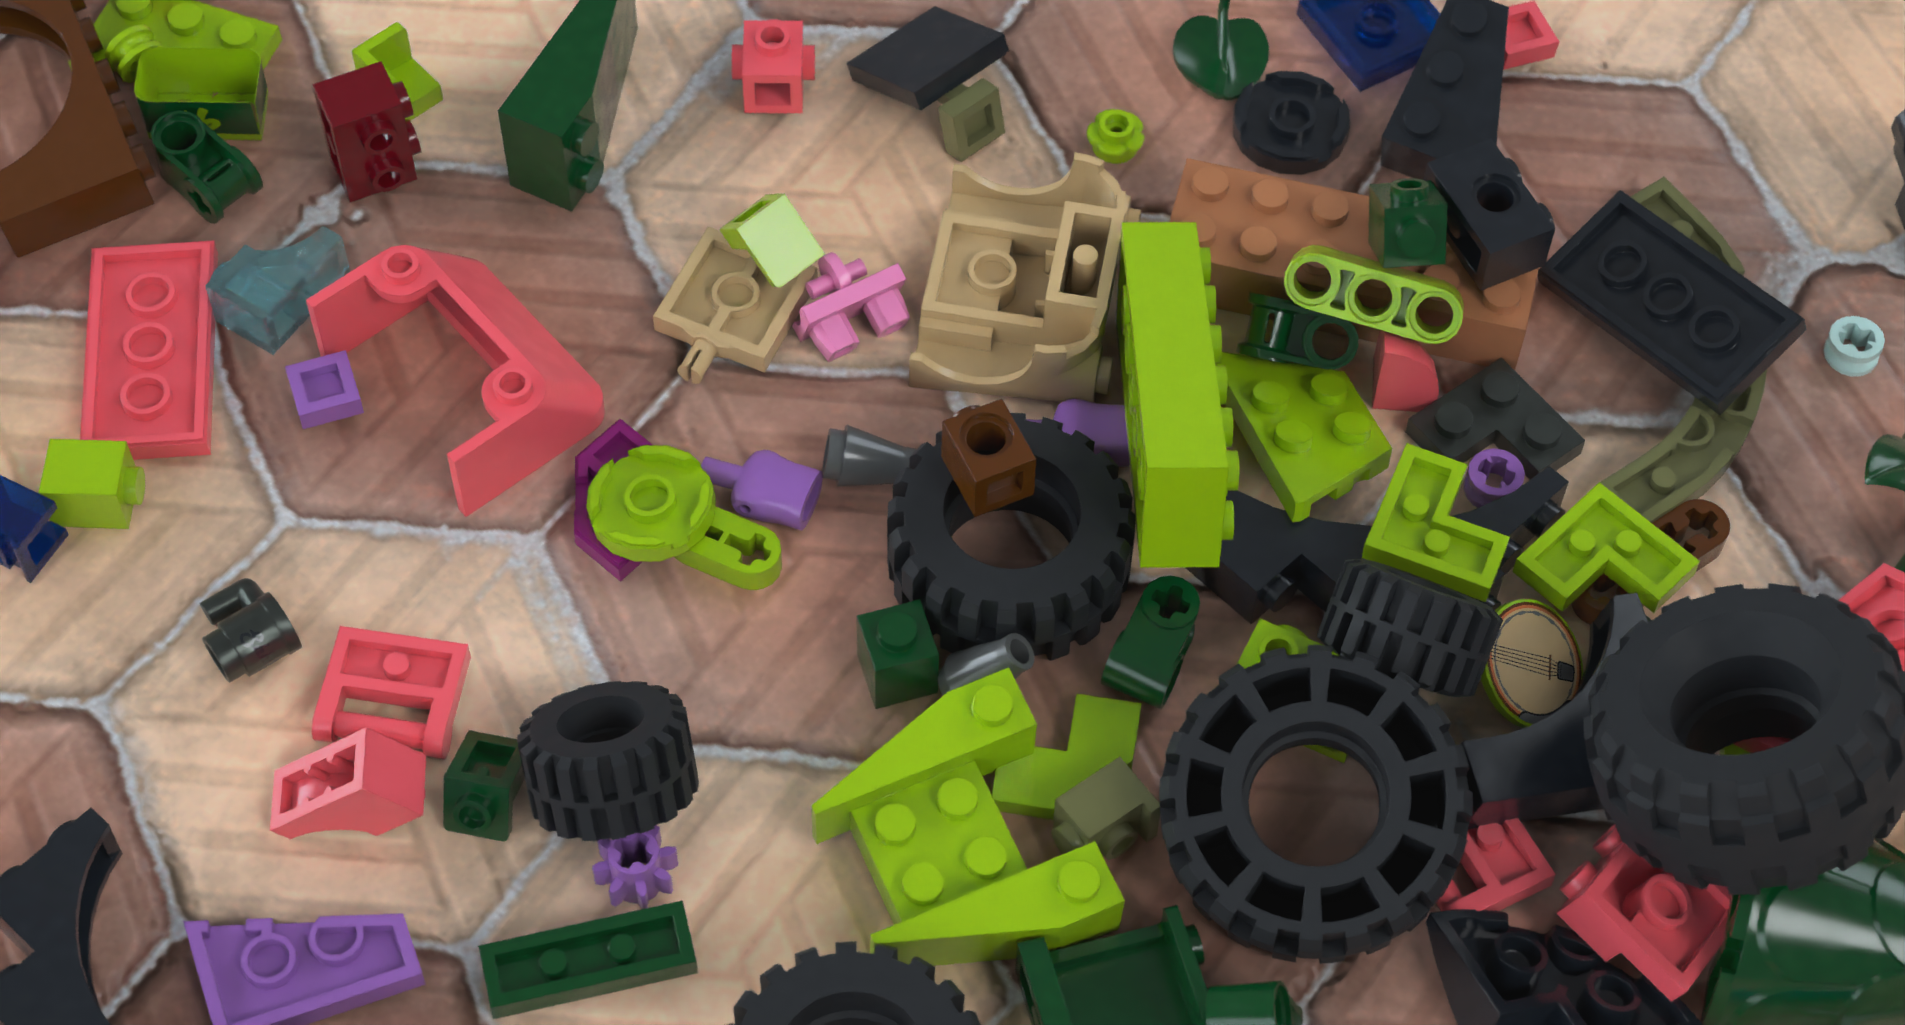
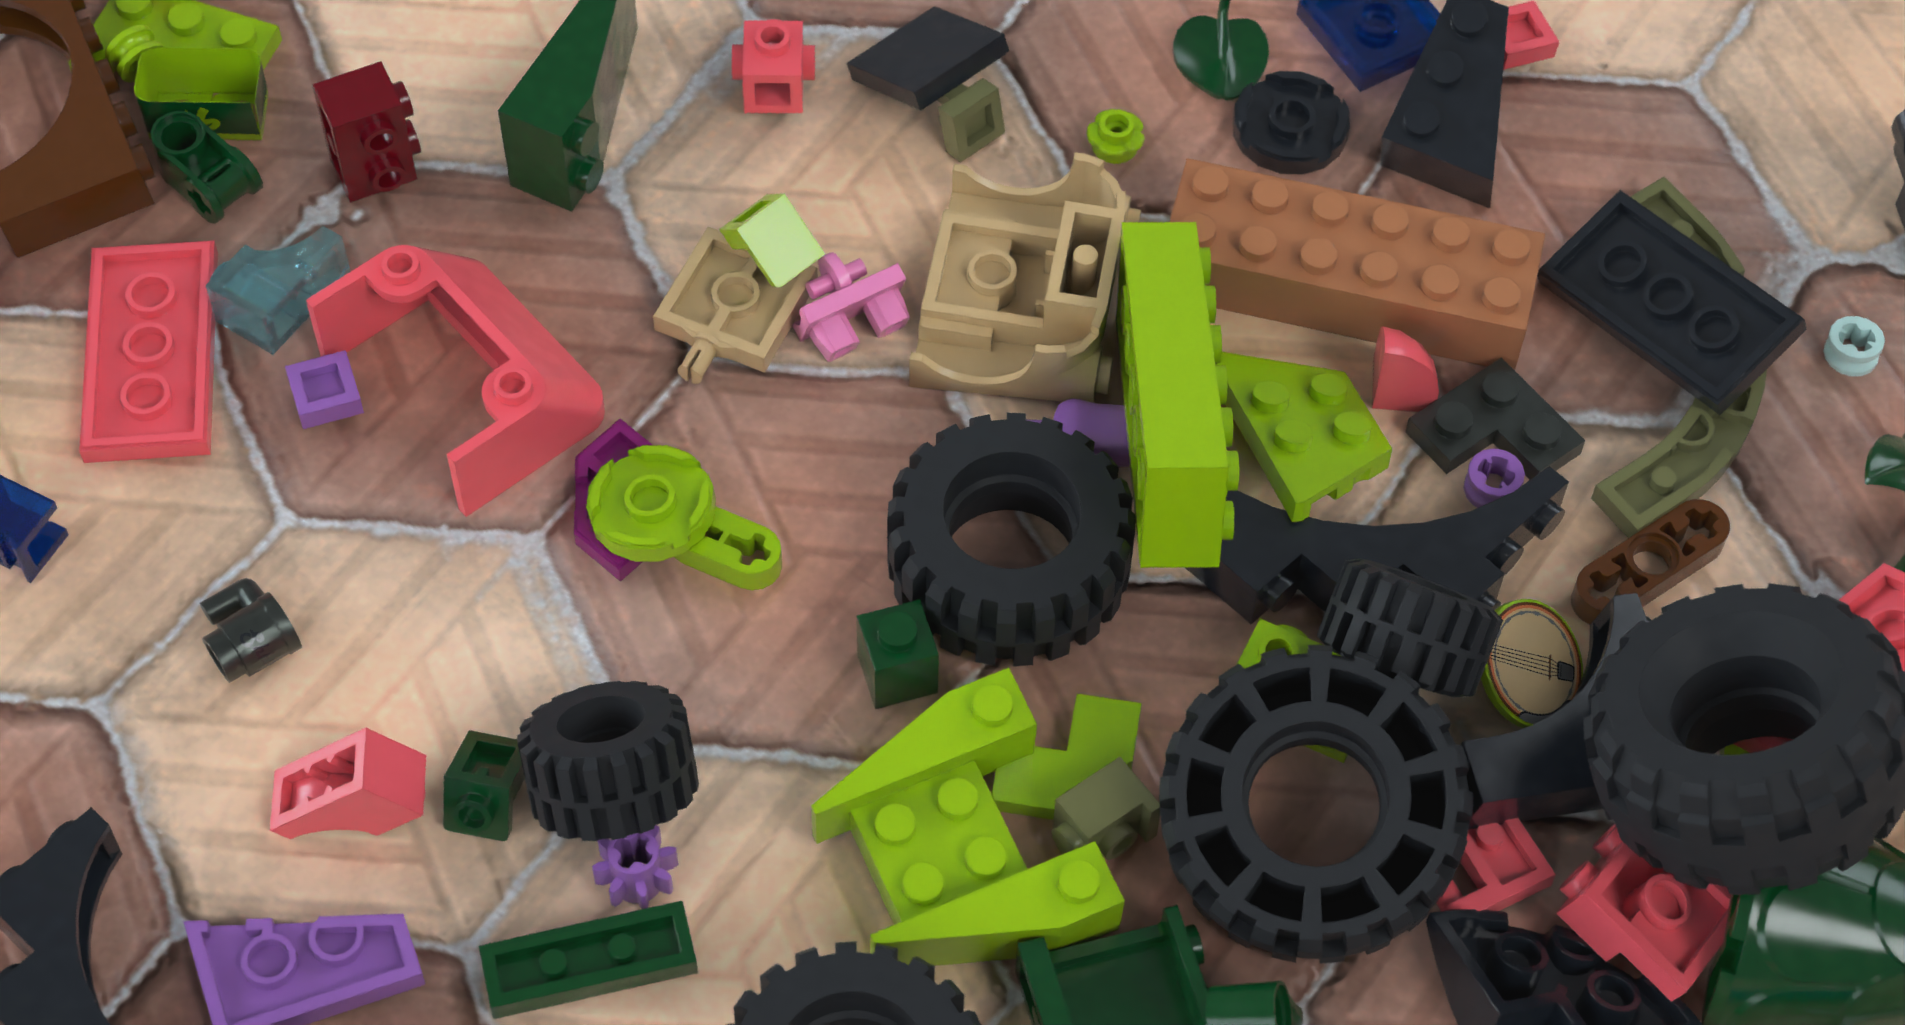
(92, 483): lime brick -> none
(393, 672): coral plate -> none
(394, 51): lime panel -> none
(769, 487): medium lavender piece -> none
(862, 458): dark grey cone -> none
(986, 659): dark grey cone -> none
(988, 479): reddish brown brick -> none
(1154, 647): dark green piece -> none
(1291, 333): dark green piece -> none
(1396, 317): lime beam -> none
(1407, 223): dark green brick -> none
(1422, 538): lime plate -> none
(1491, 214): black brick -> none
(1606, 538): lime plate -> none

